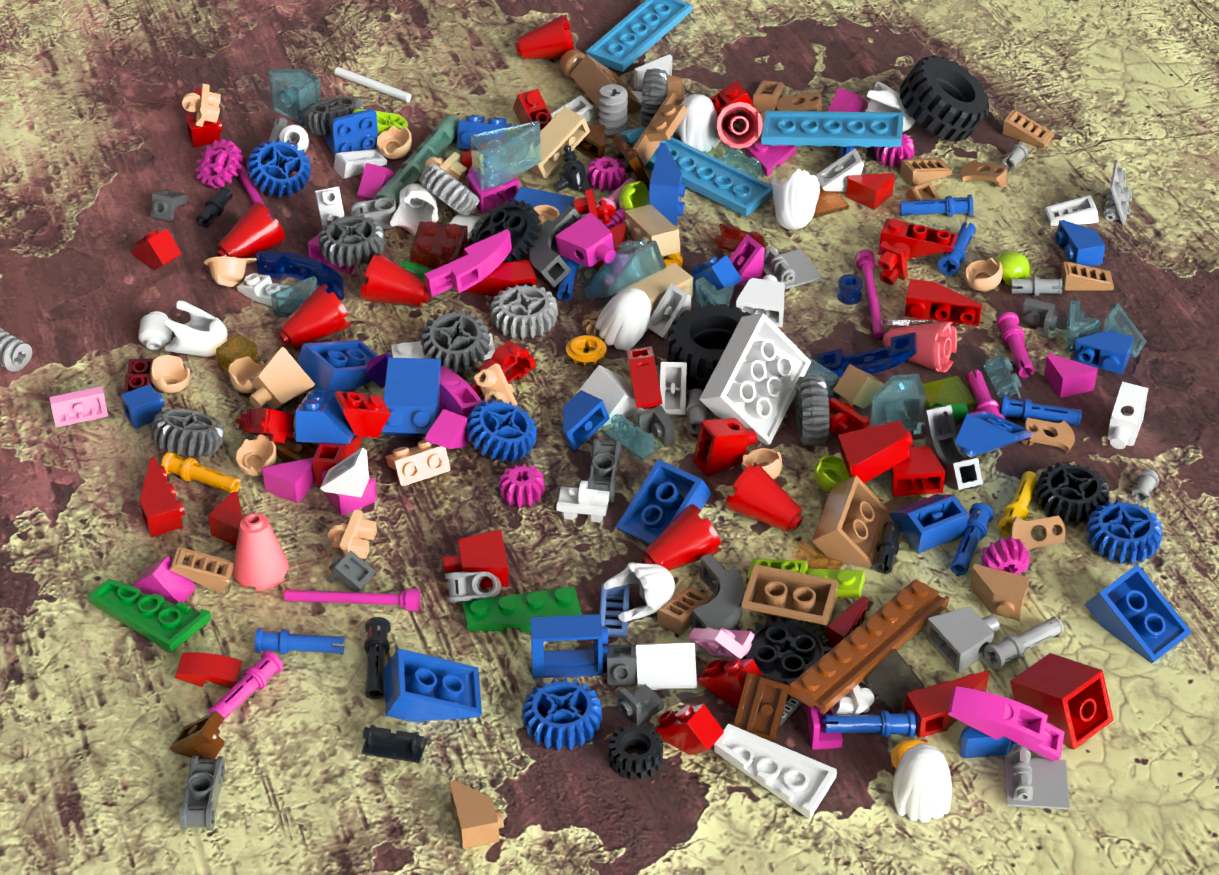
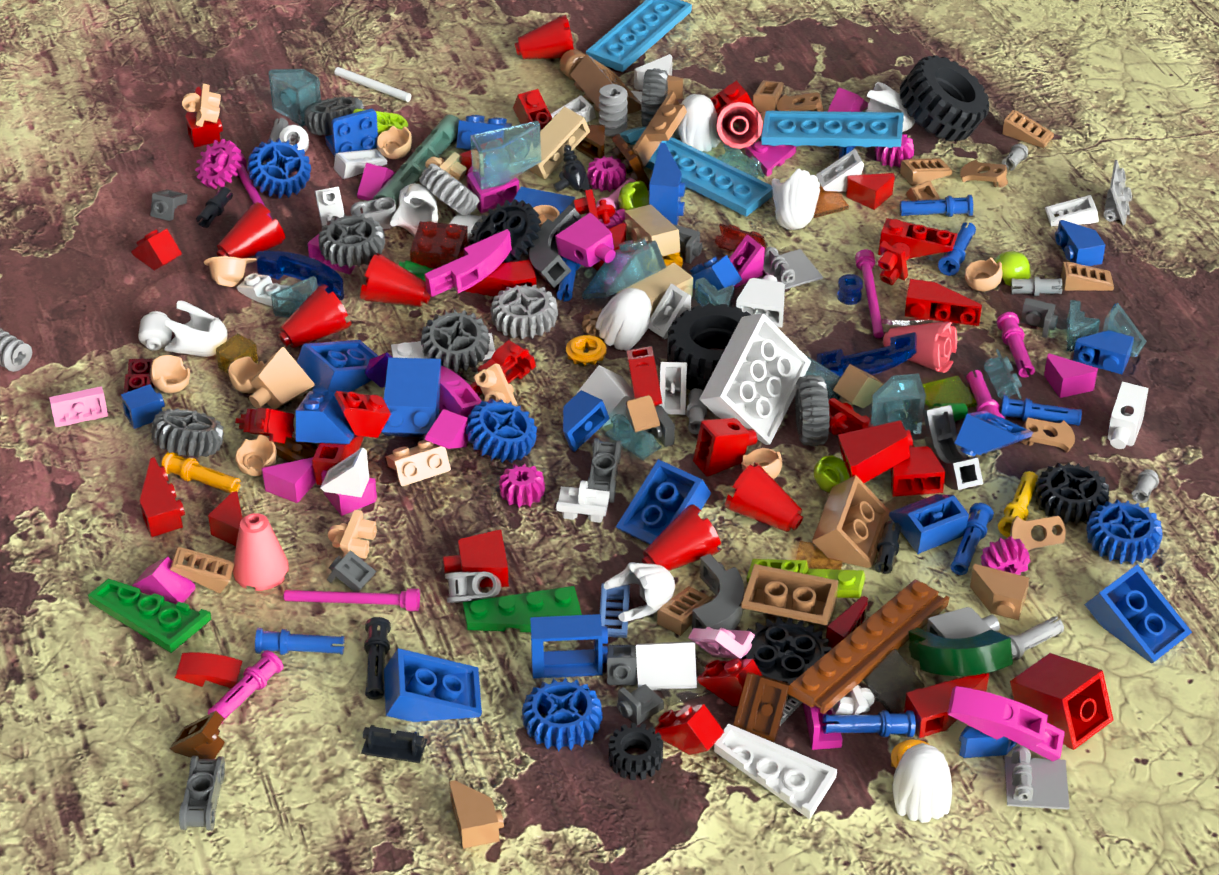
(642, 413): none -> slope
(689, 242): none -> dark grey bracket
(960, 656): none -> dark green arch

